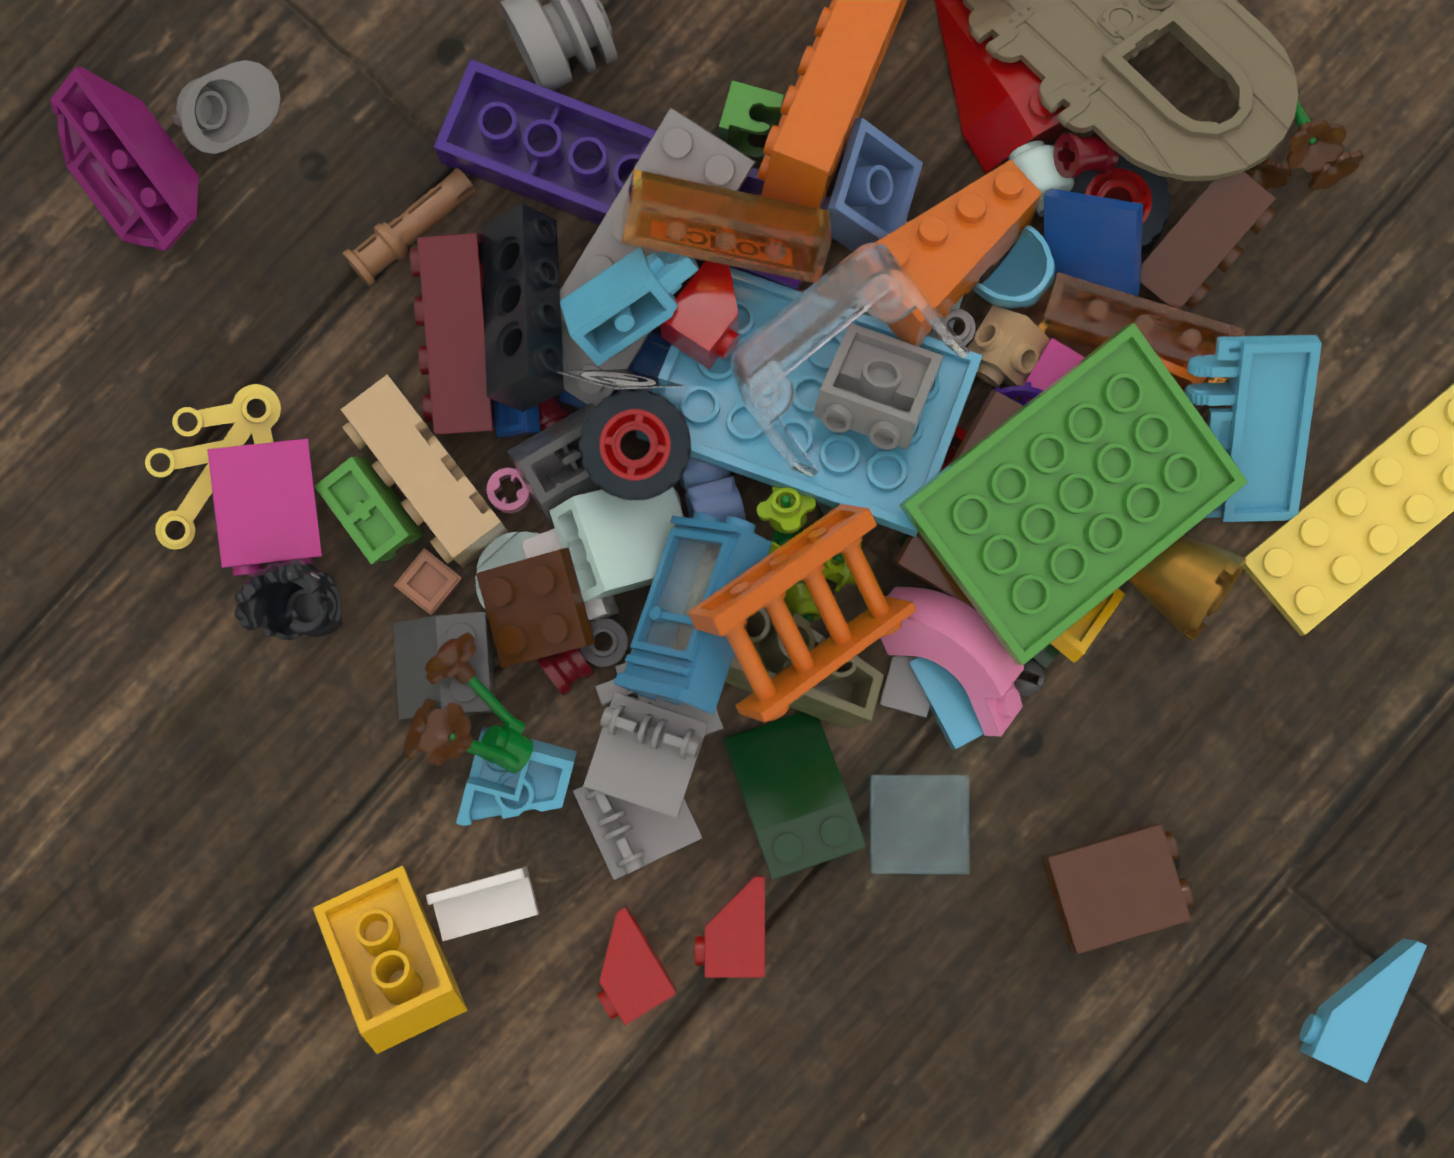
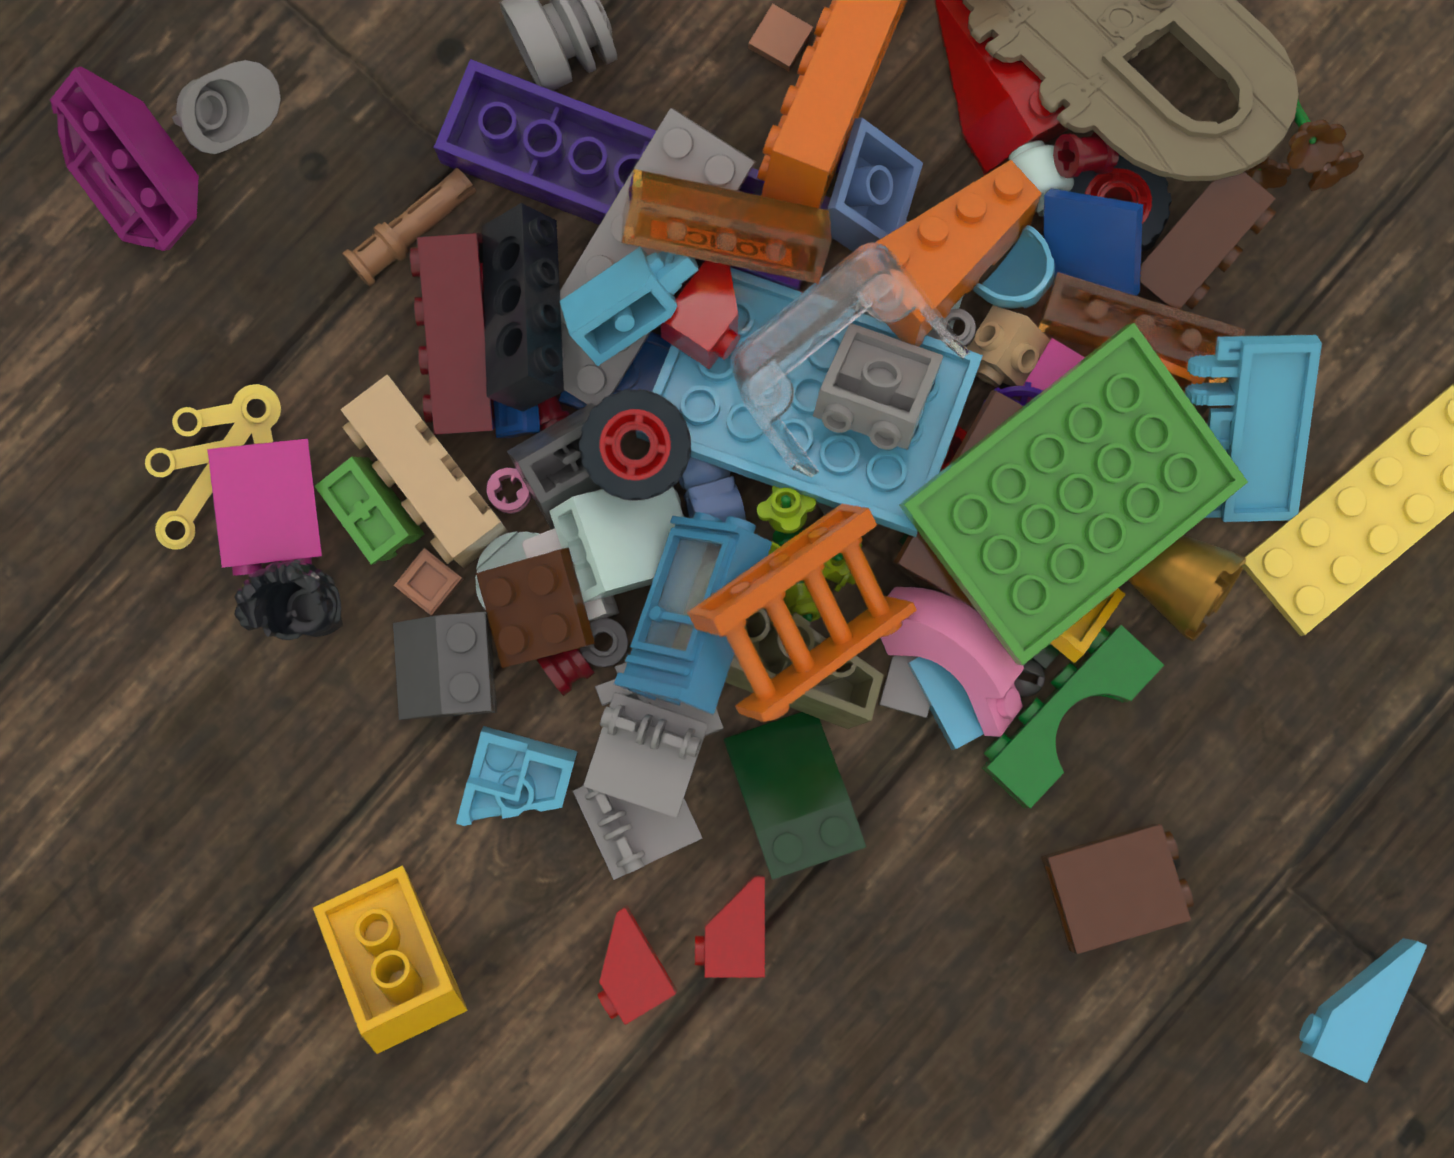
(447, 731): reddish brown plant -> none
(484, 903): white panel -> none
(621, 379): sticker -> none
(749, 112): bright green hinge -> none
(780, 37): none -> nougat tile
(919, 824): clear light blue tile -> none
(1028, 760): none -> green arch

